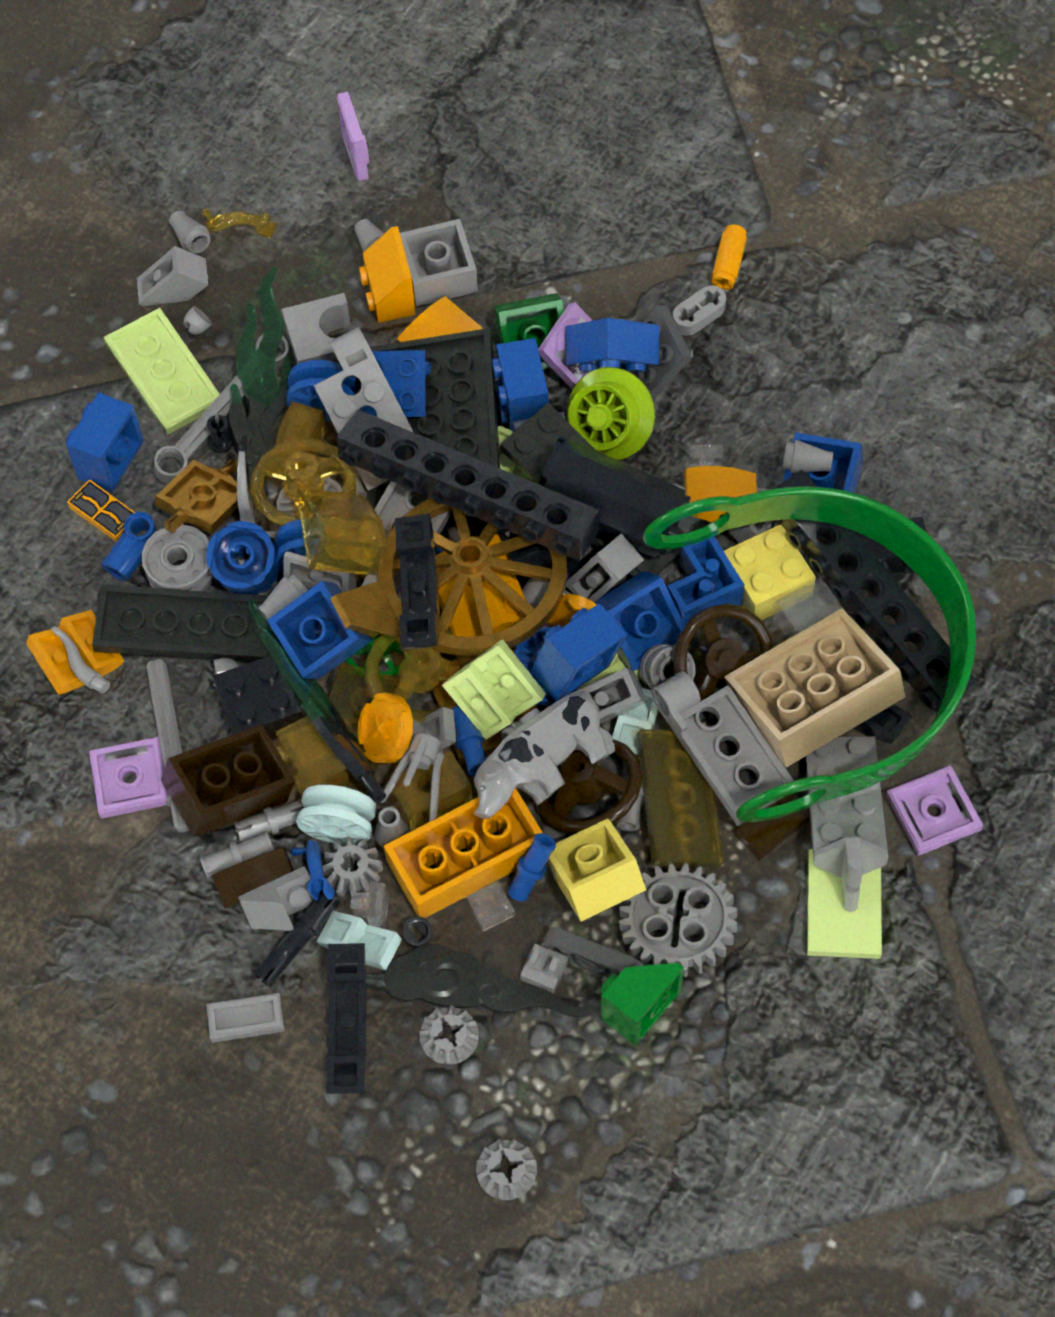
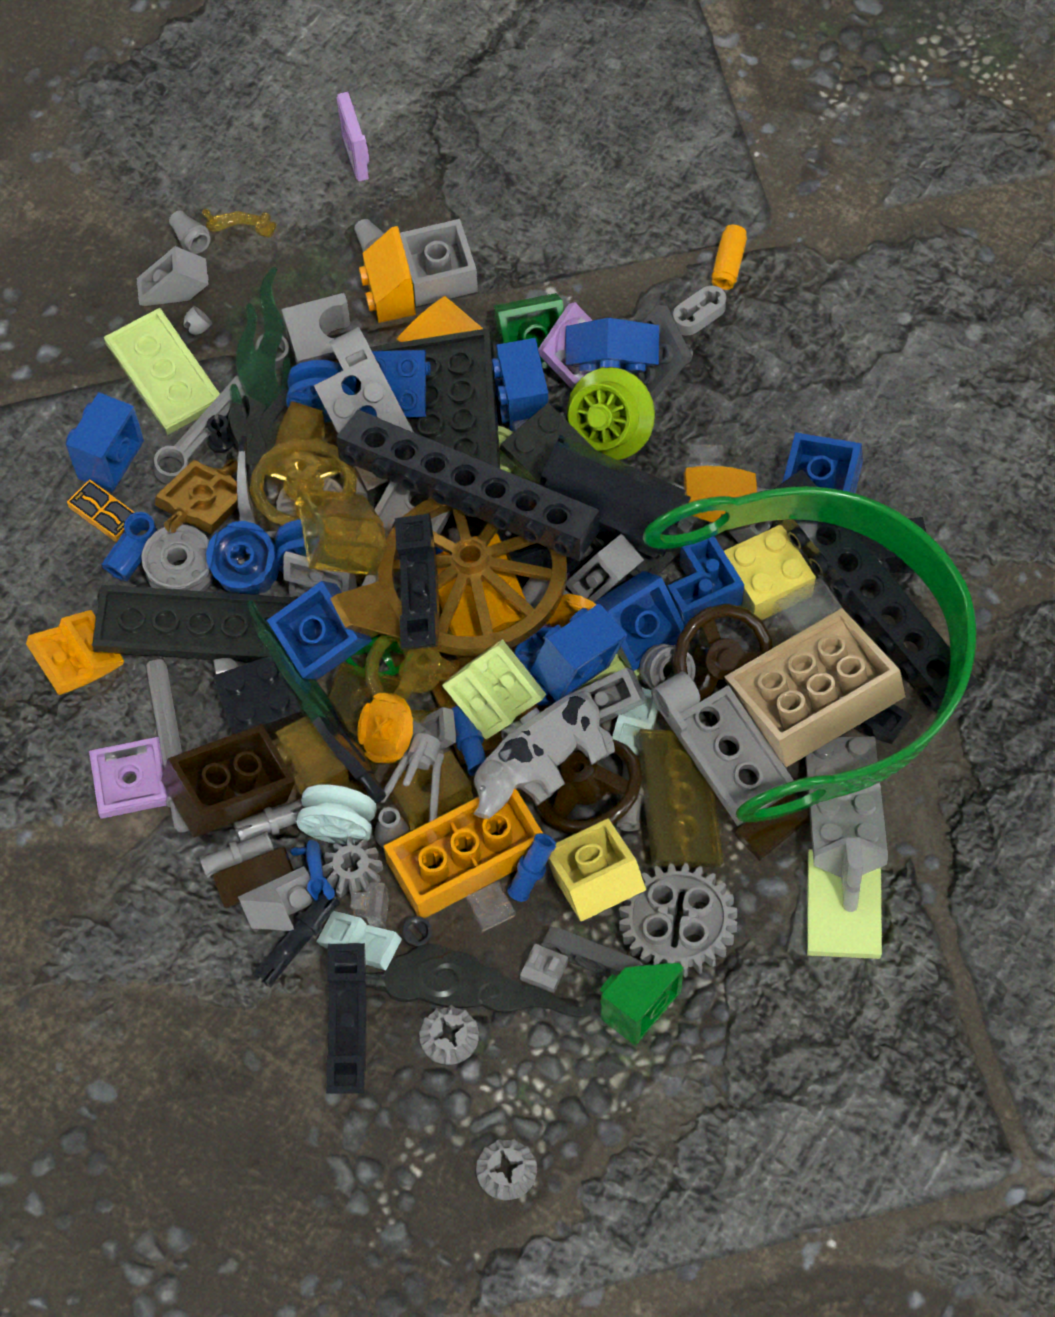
(81, 670): light grey animal -> none
(245, 1017): light grey tile -> none
(282, 595): light grey cone -> none
(806, 457): light grey cone -> none
(937, 791): lavender piece -> none

